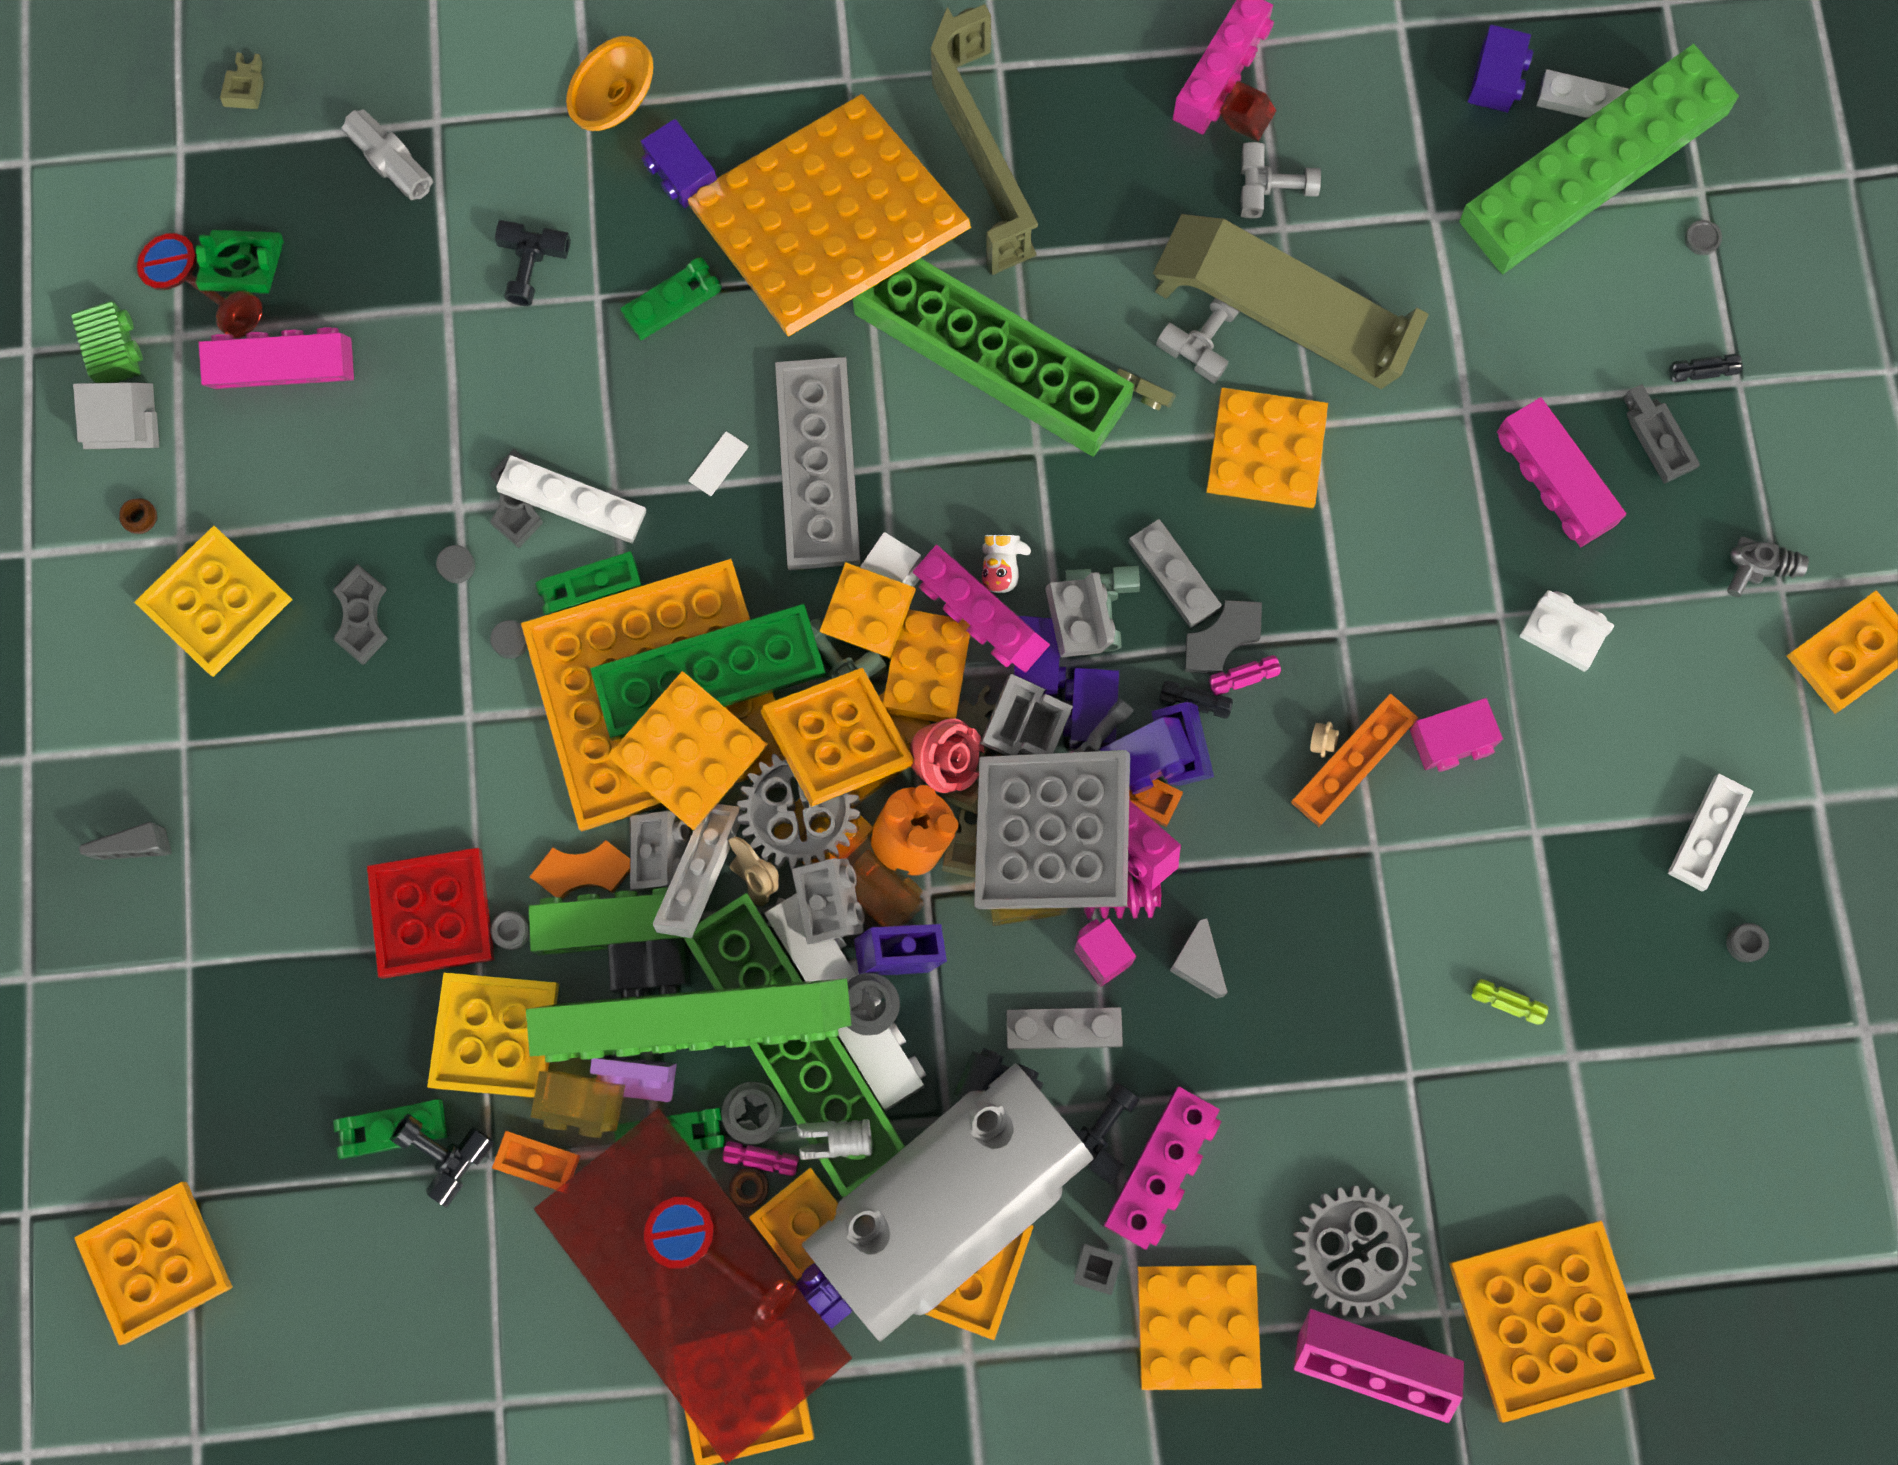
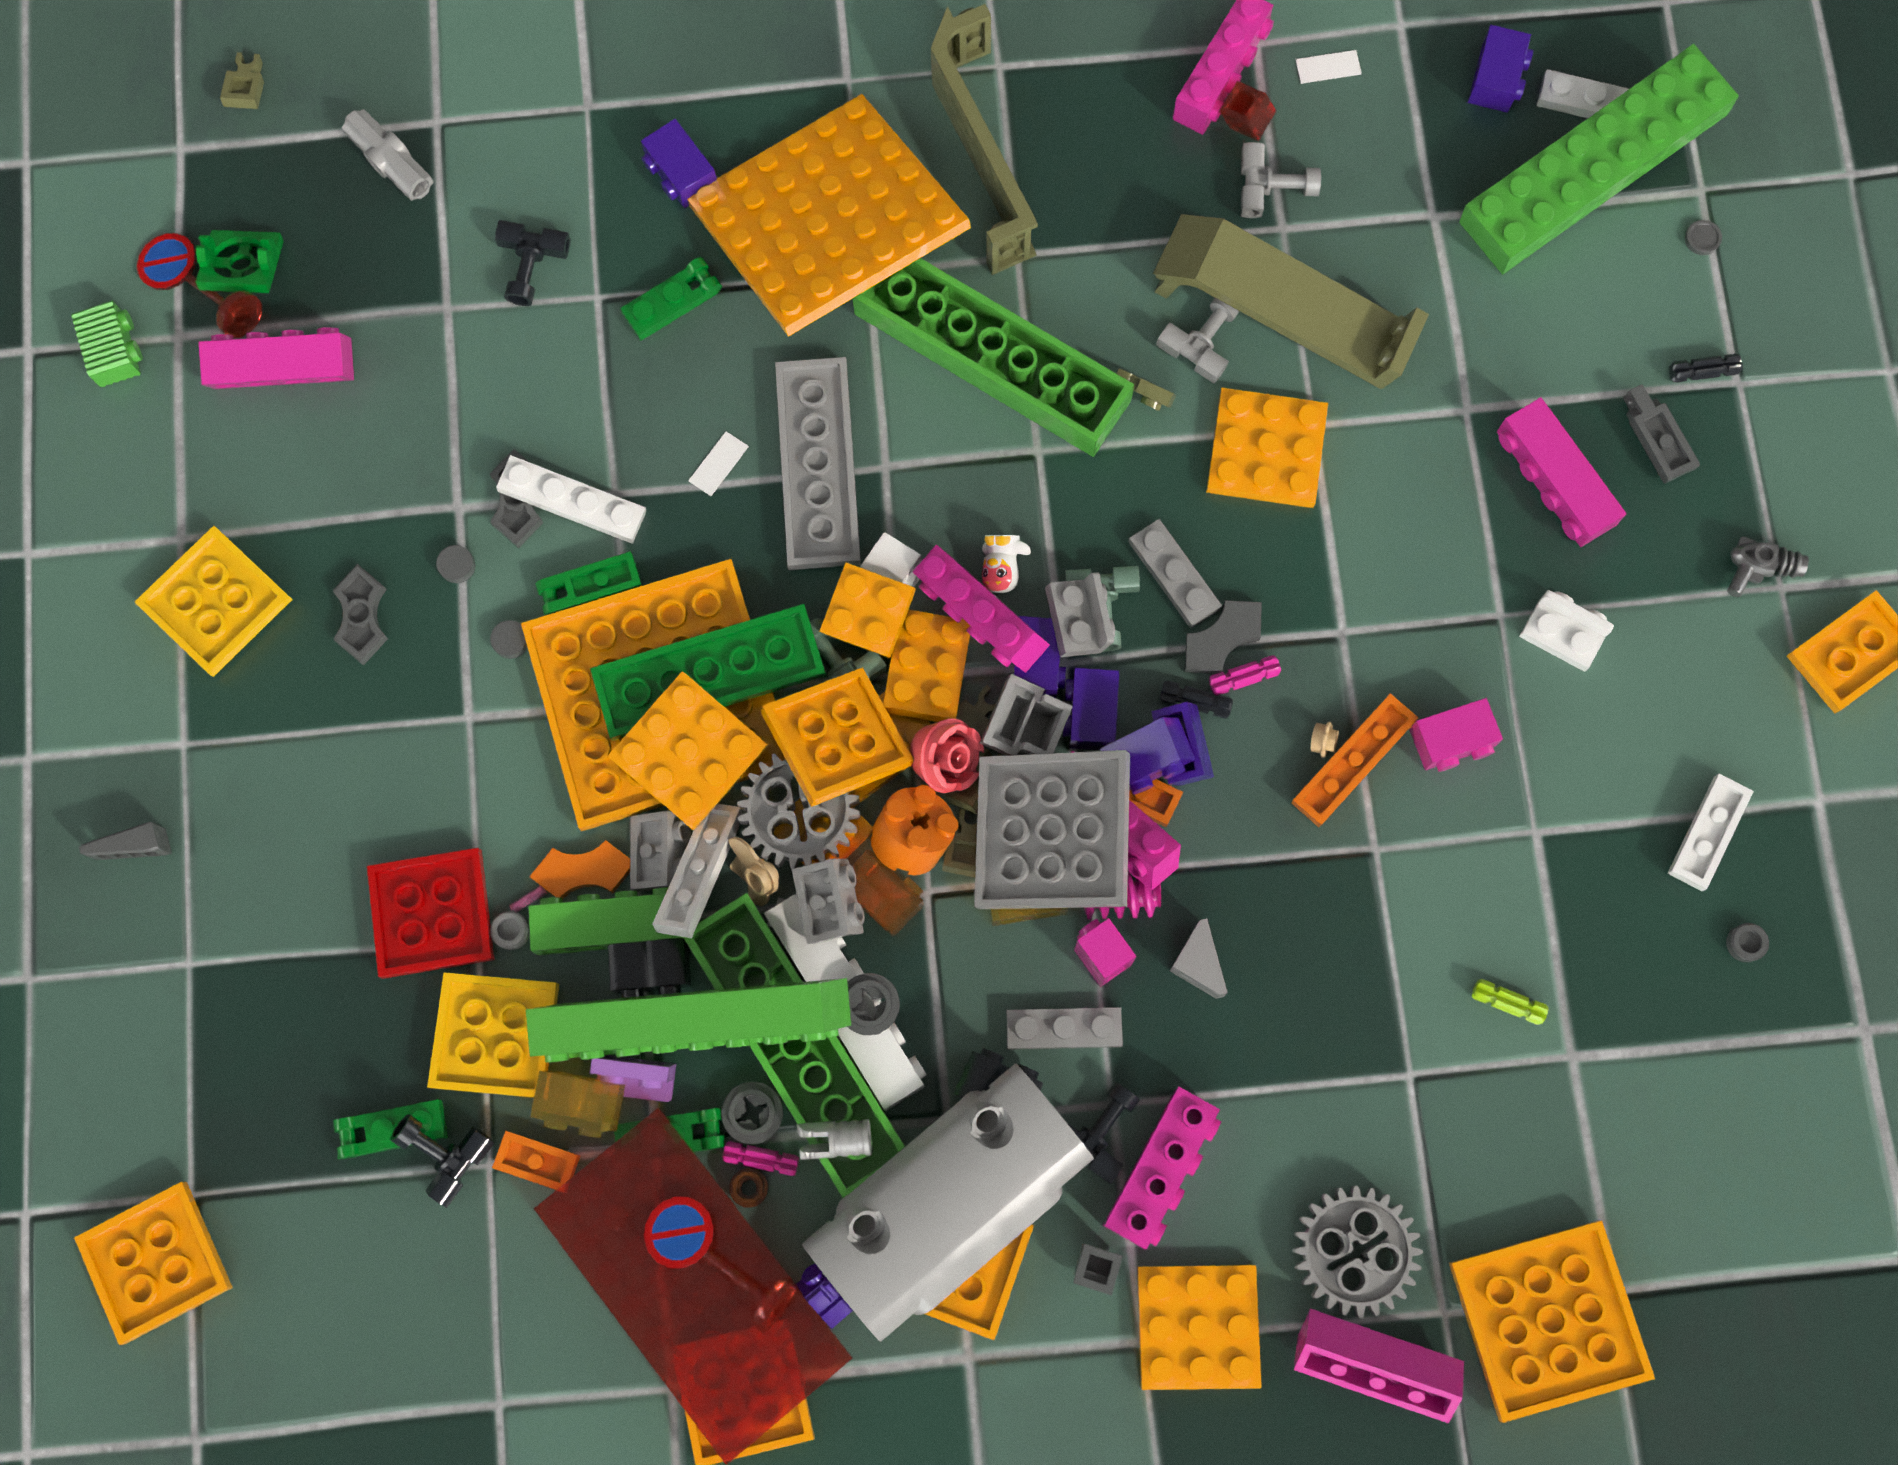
(116, 415): light grey plate -> none
(131, 509): reddish brown plate -> none
(540, 889): none -> bright pink leg
(610, 83): light orange dish -> none
(794, 1217): light orange plate -> none
(900, 949): dark purple brick -> none
(1116, 715): dark grey arm -> none
(1328, 66): none -> white sticker

